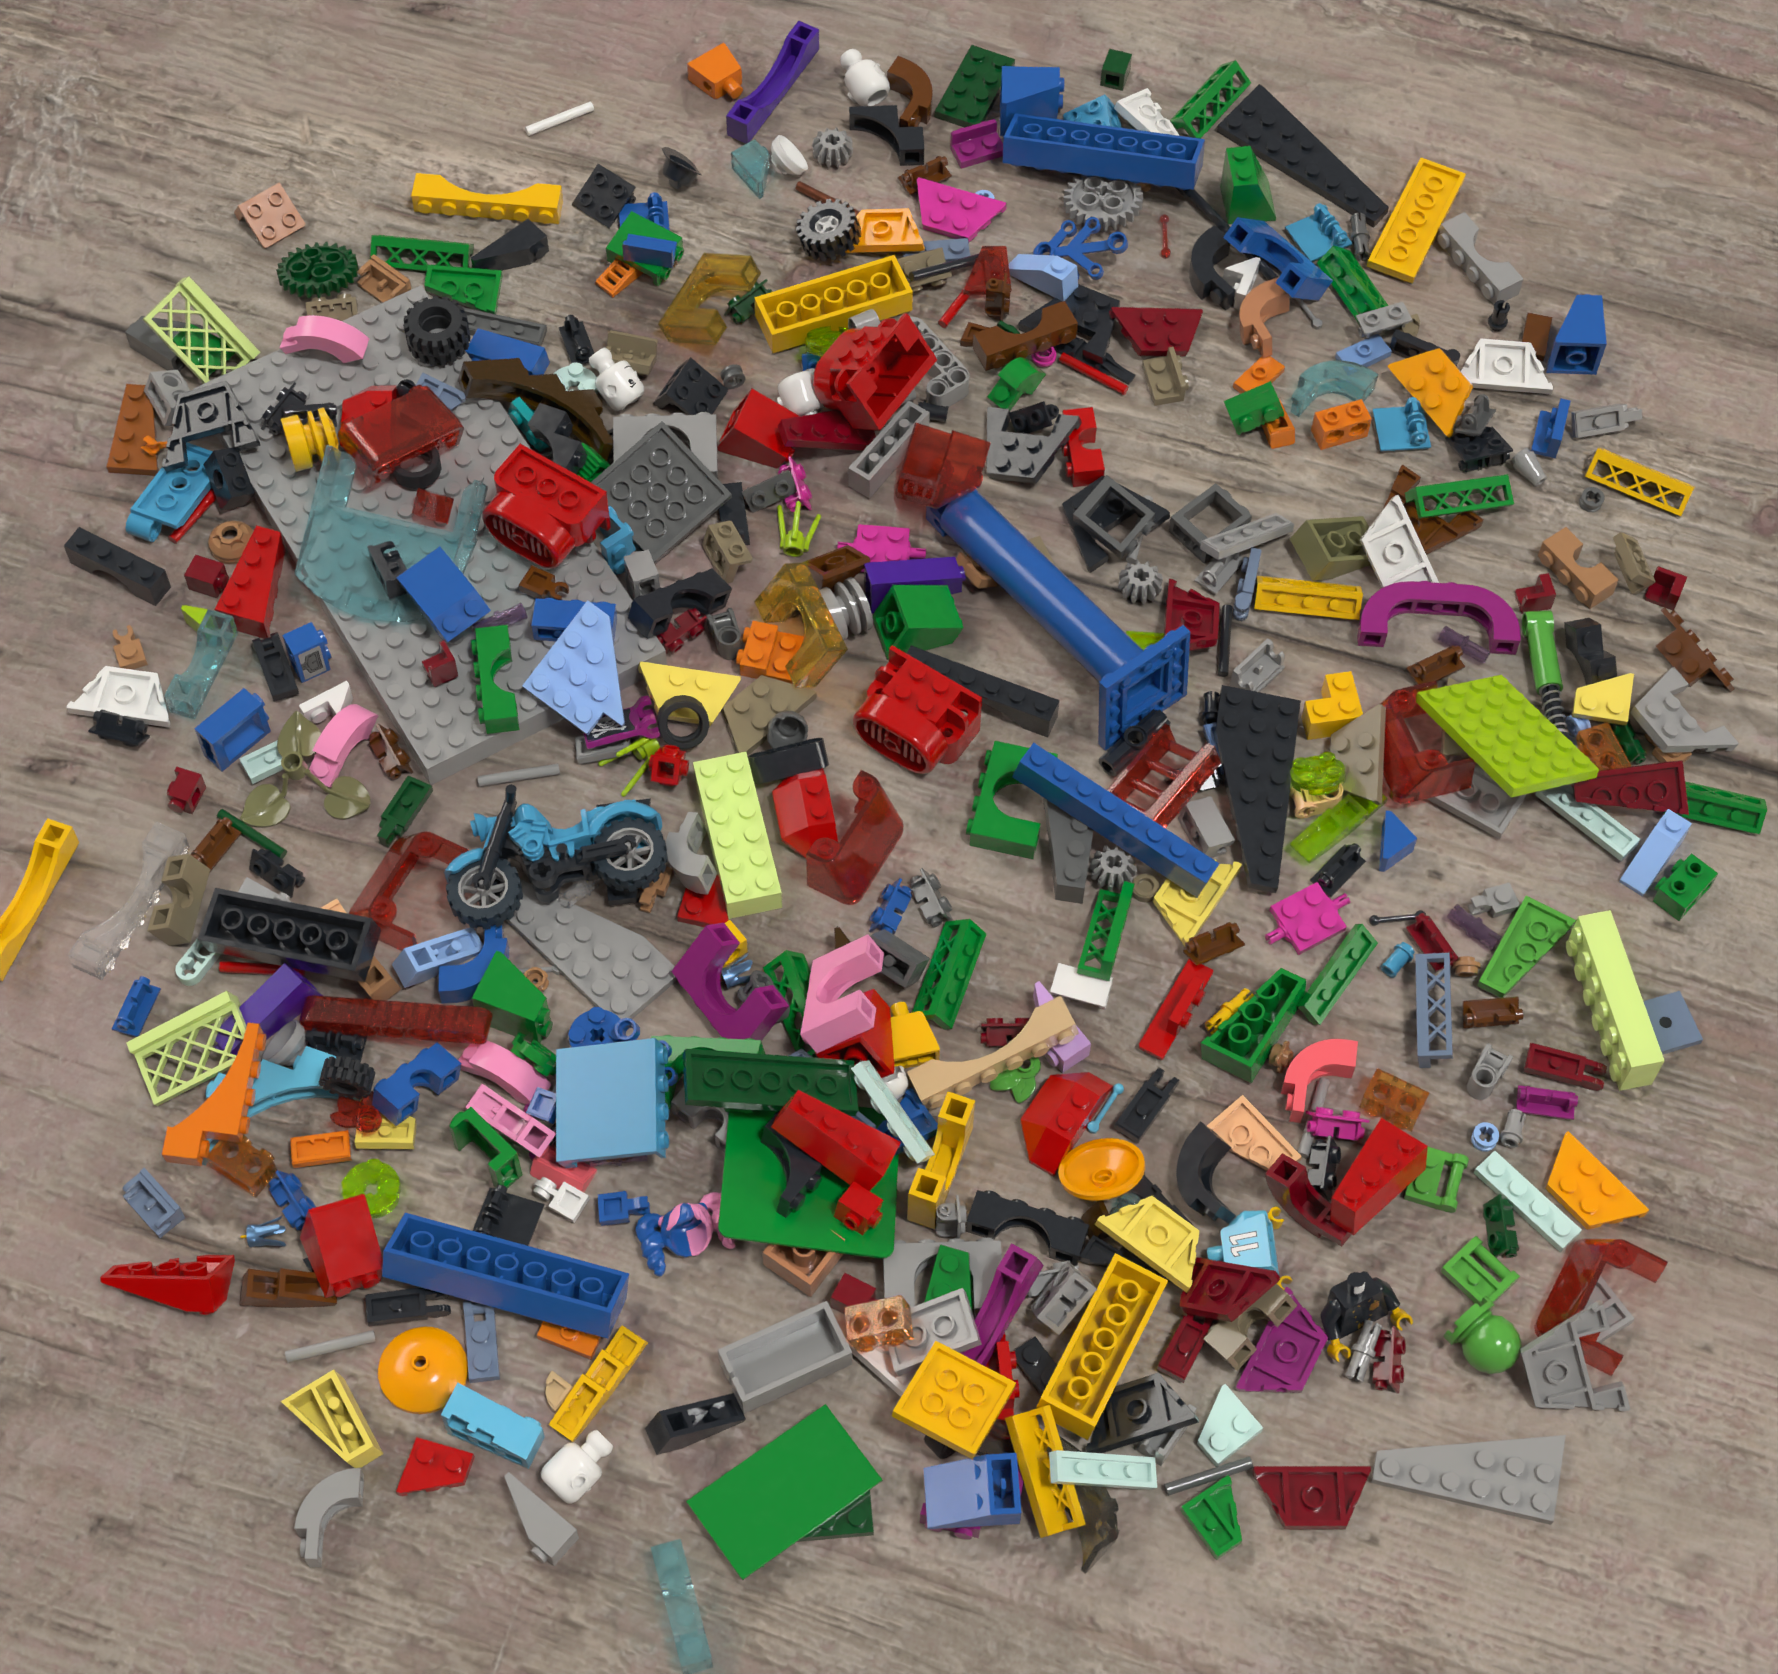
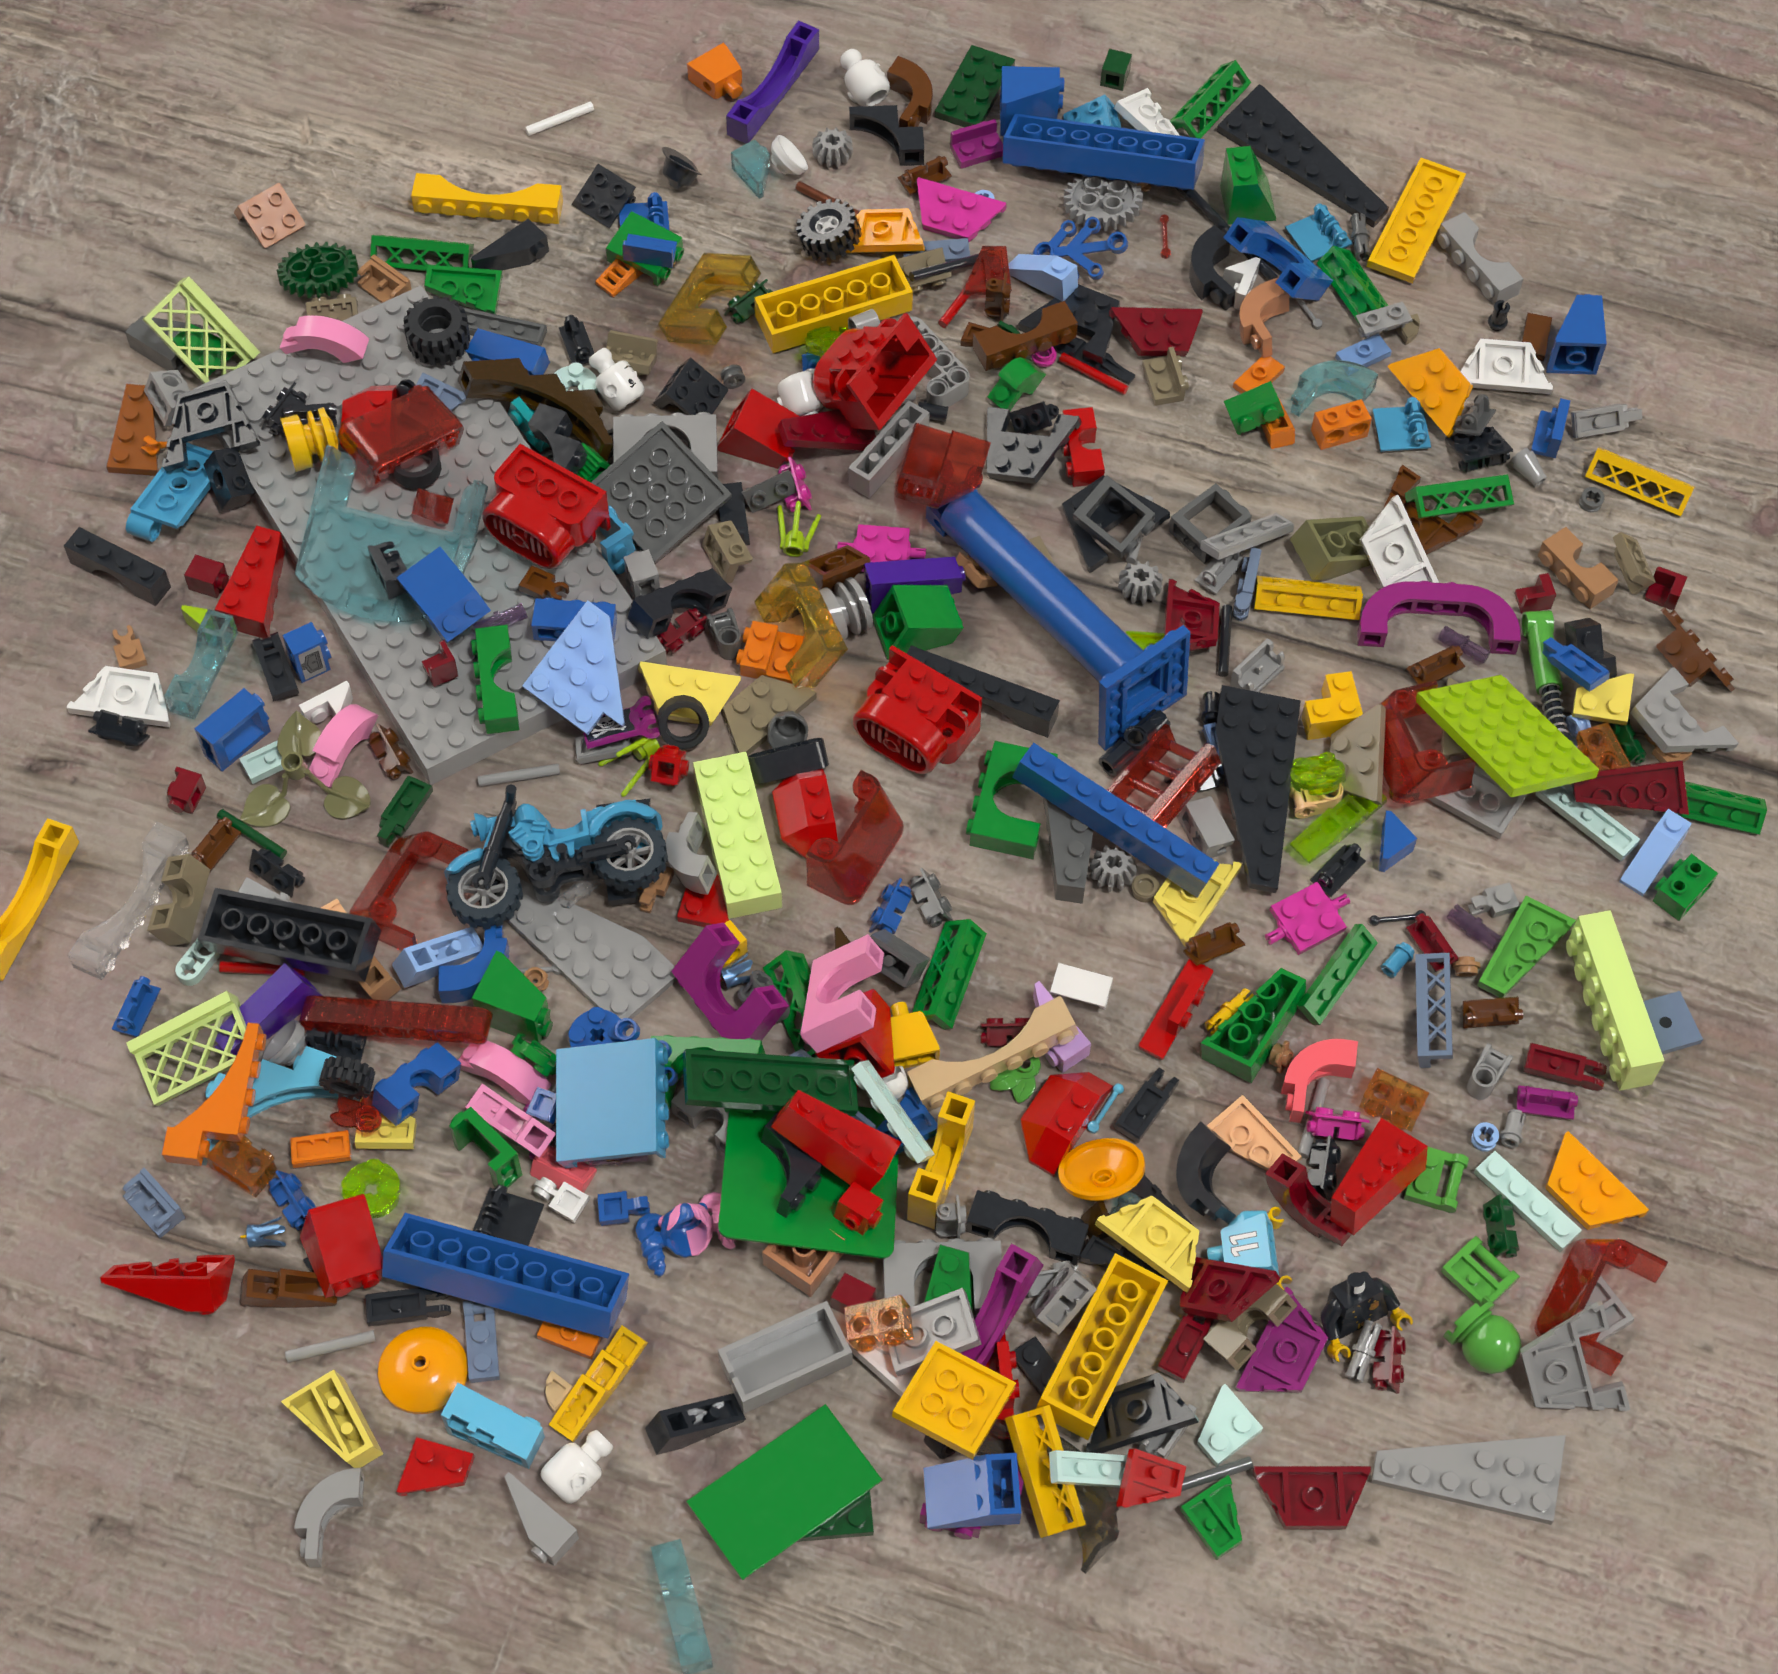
(206, 502): red bar -> none
(229, 550): medium nougat piece -> none
(1117, 917): green fence -> none
(1149, 1479): none -> red wing
(1407, 346): black plate -> none
(1575, 664): none -> blue hinge

